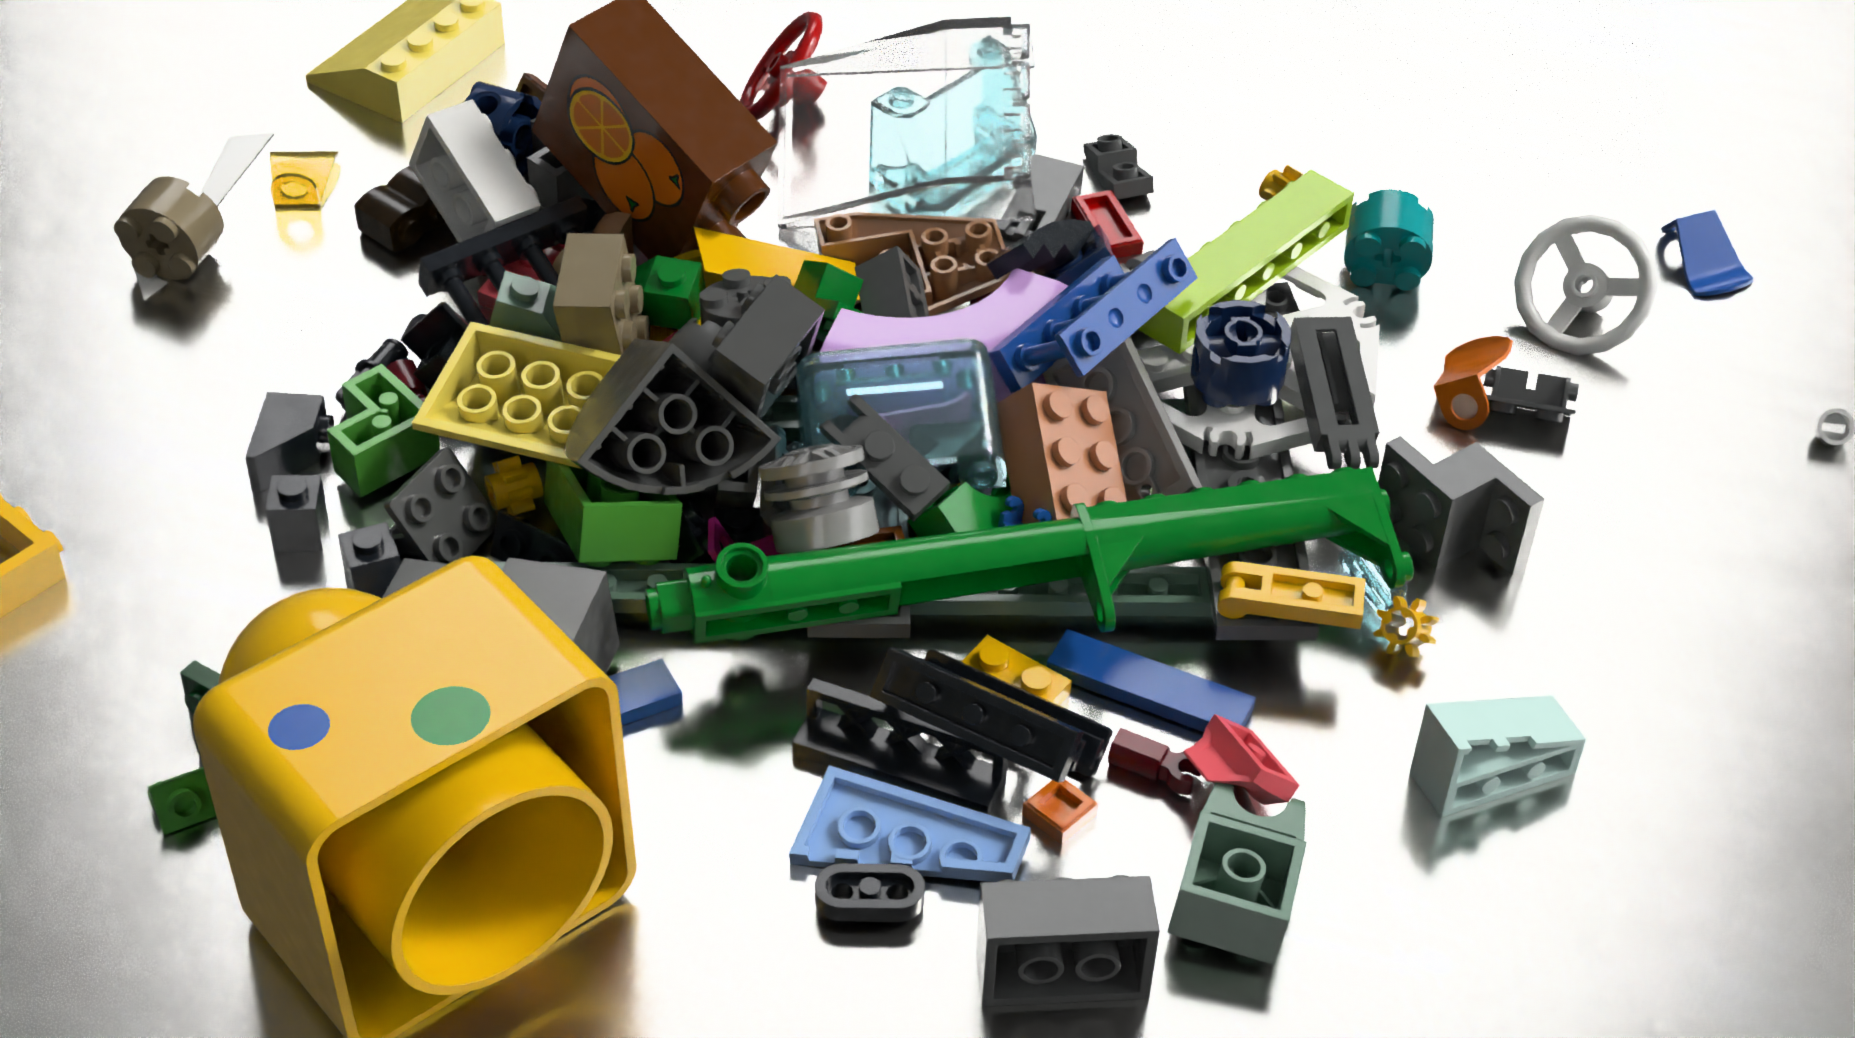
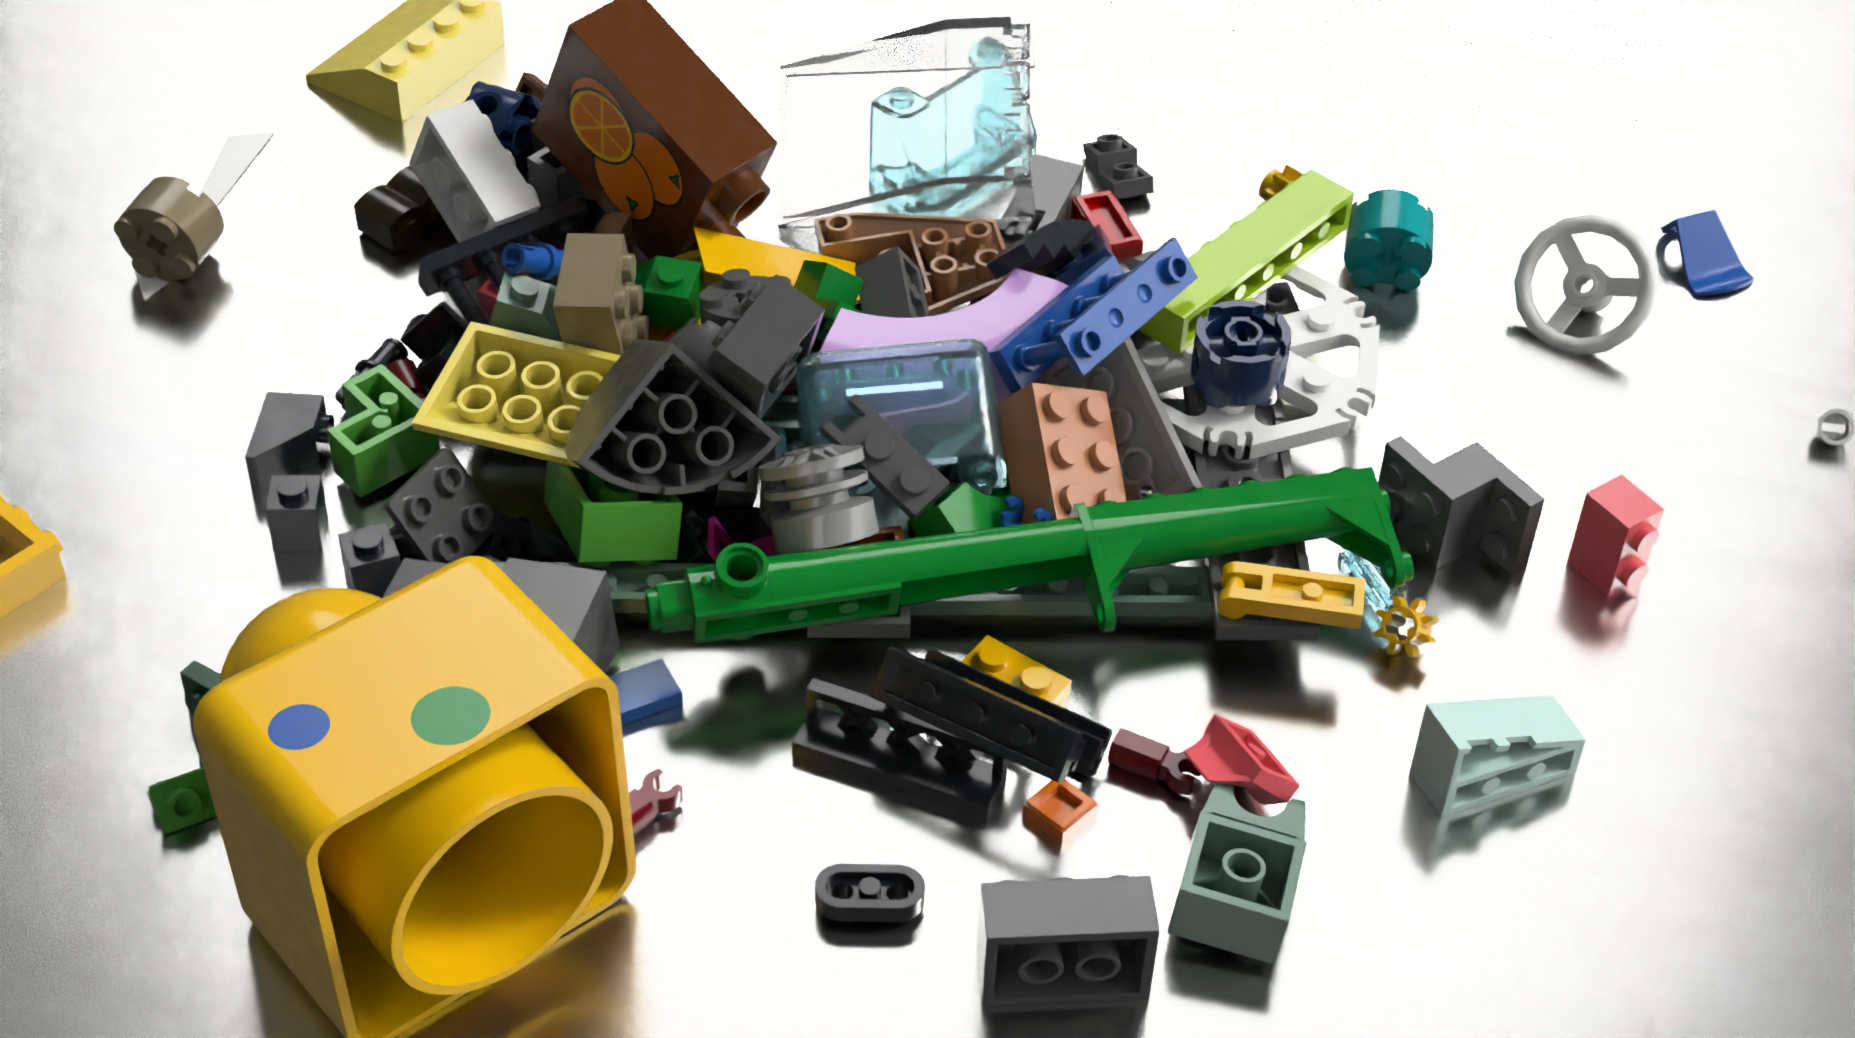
(300, 178): clear yellow piece -> none
(513, 486): yellow gear -> none
(539, 261): none -> blue pin
(649, 801): none -> bar
(808, 23): red piece -> none
(885, 824): light blue wing -> none
(1147, 683): blue tile -> none
(1334, 381): dark grey hinge -> none
(1462, 376): orange piece -> none
(1547, 399): dark grey hinge -> none
(1615, 535): none -> coral brick

